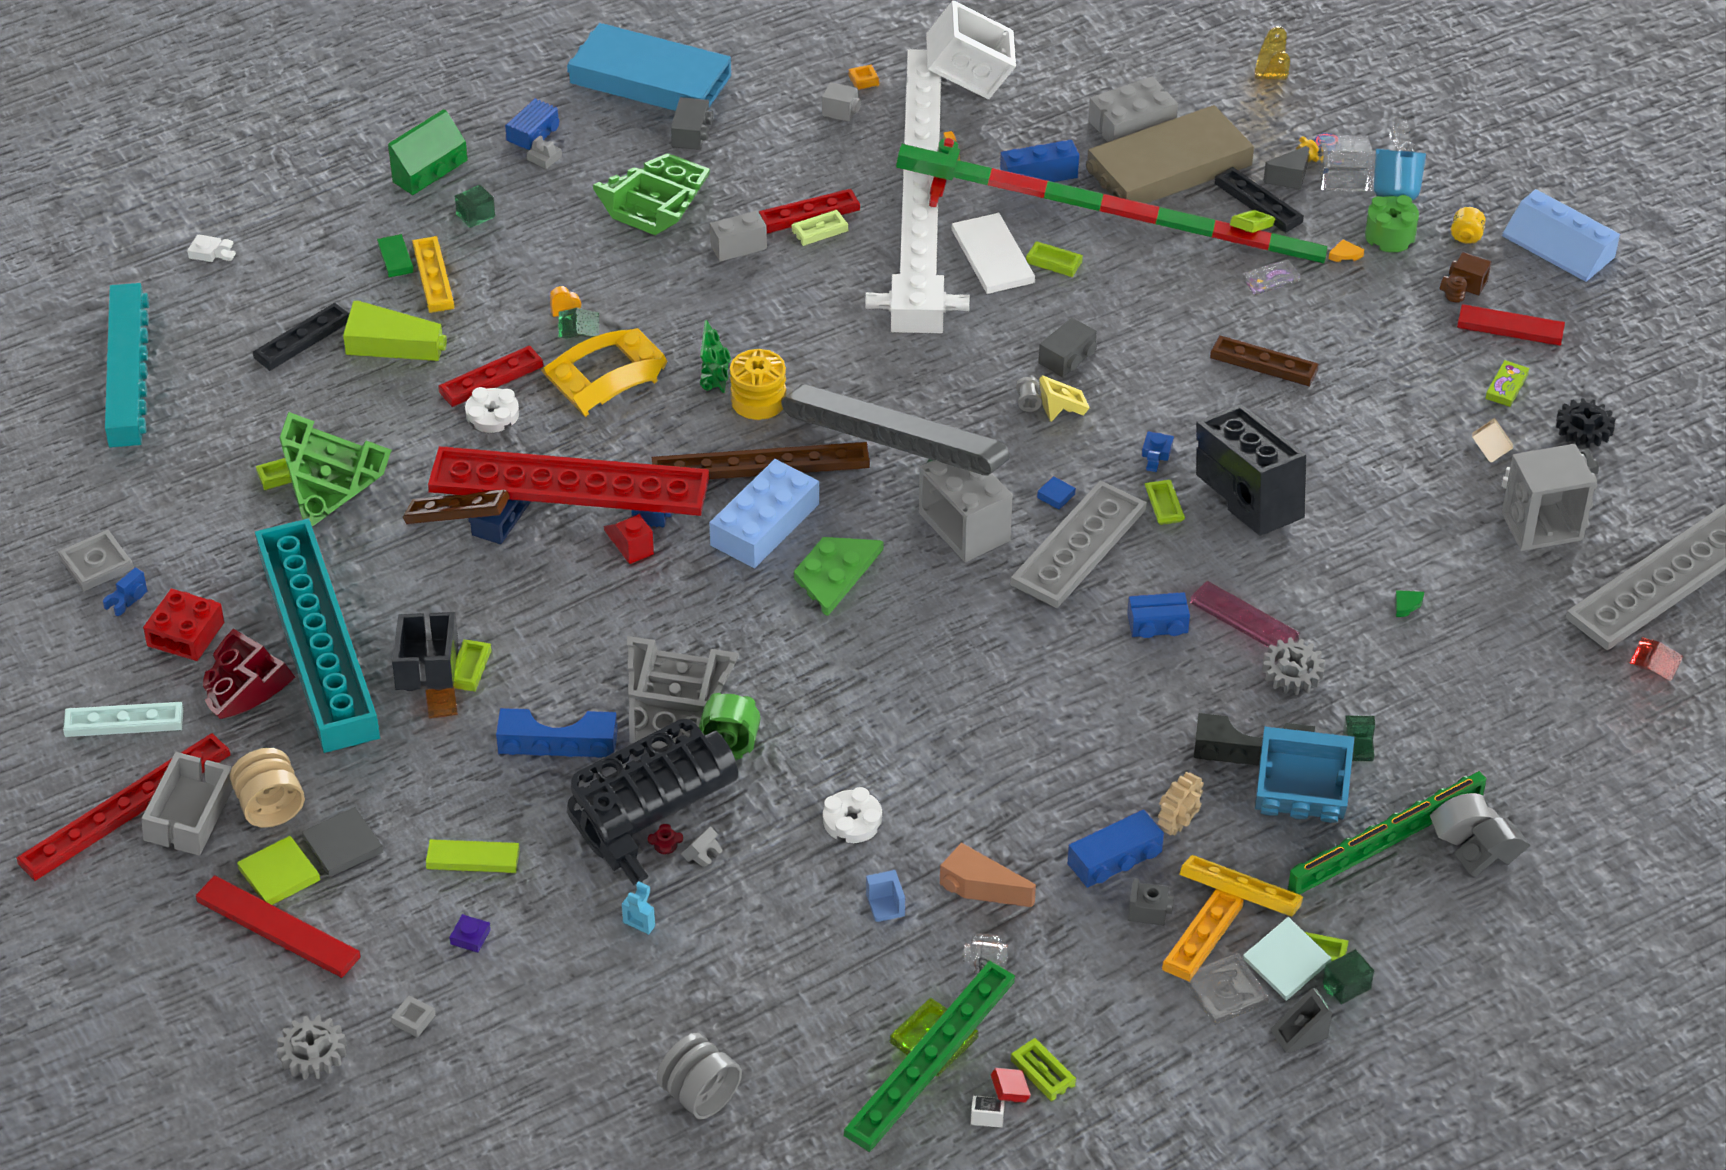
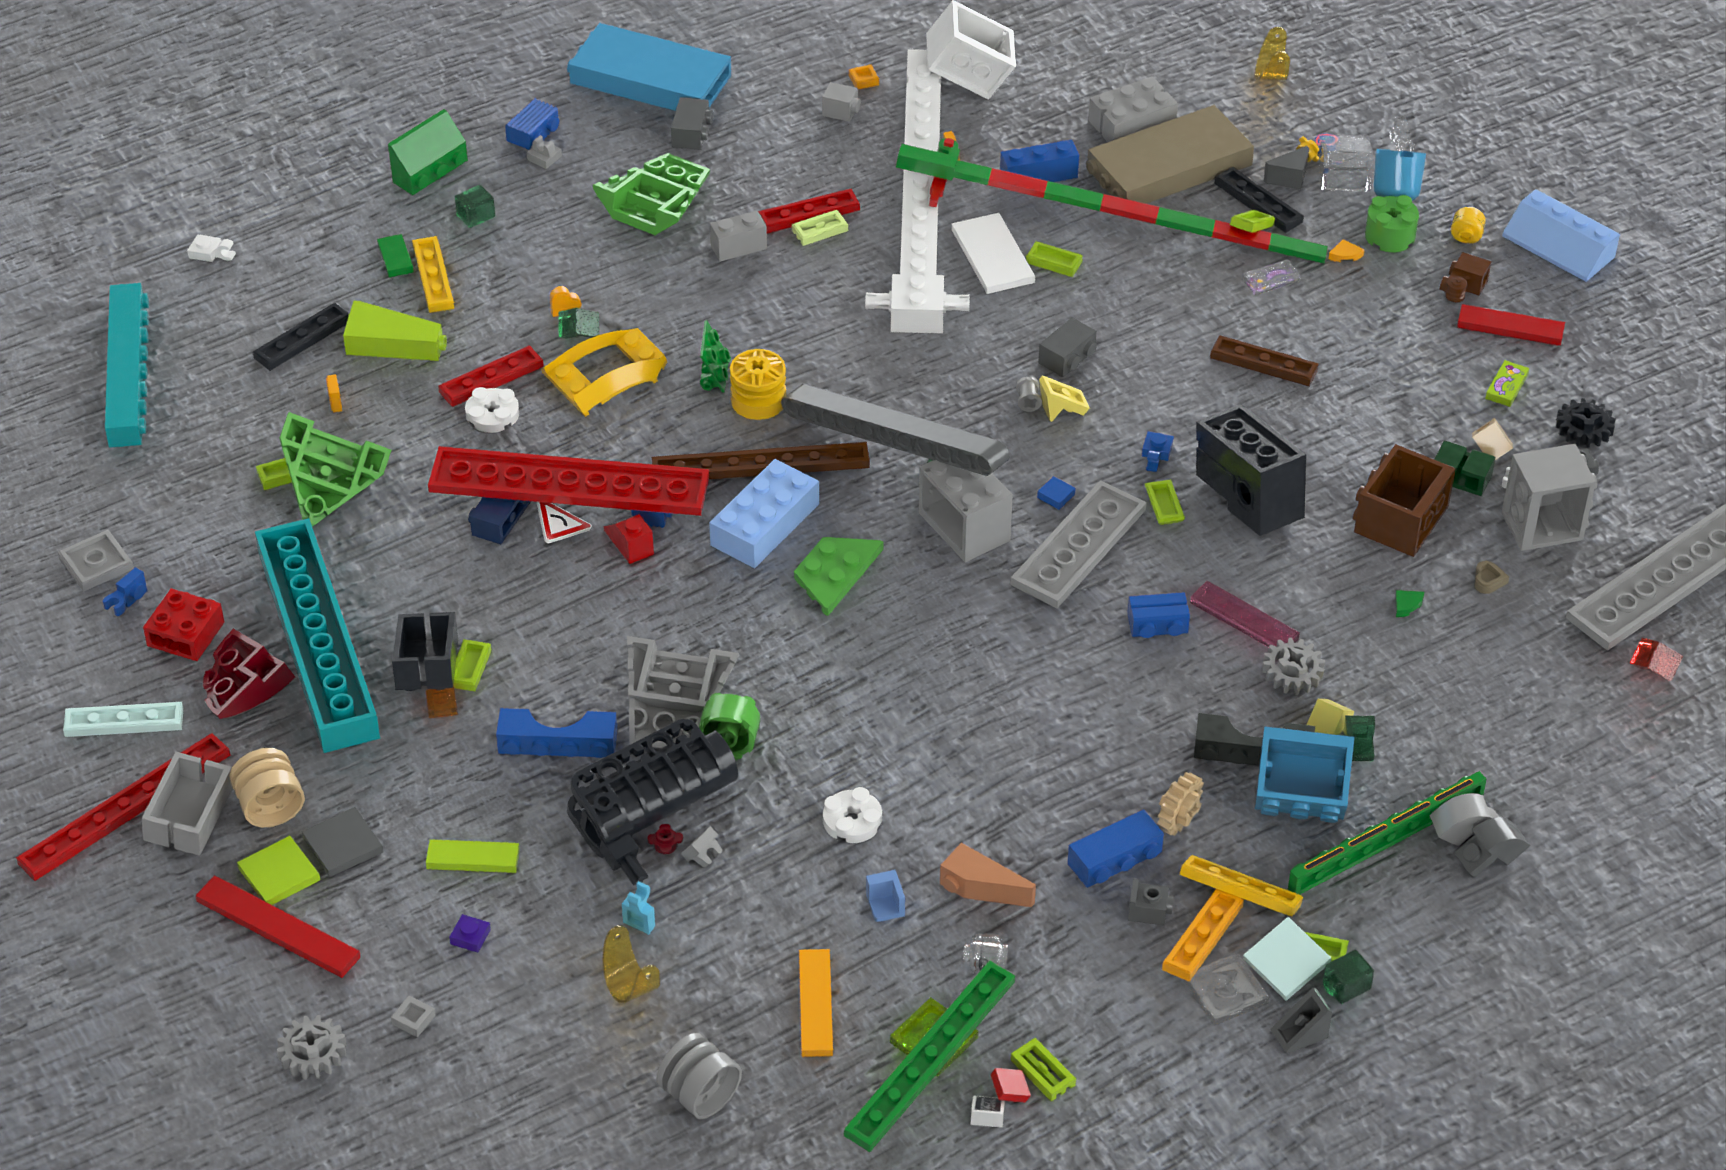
(334, 394): none -> light orange tile
(456, 507): reddish brown tile -> none
(559, 523): none -> piece
(622, 971): none -> clear yellow piece
(815, 1003): none -> light orange tile
(1328, 717): none -> light yellow slope
(1403, 500): none -> reddish brown container
(1472, 469): none -> dark green piece
(1489, 577): none -> dark tan tile

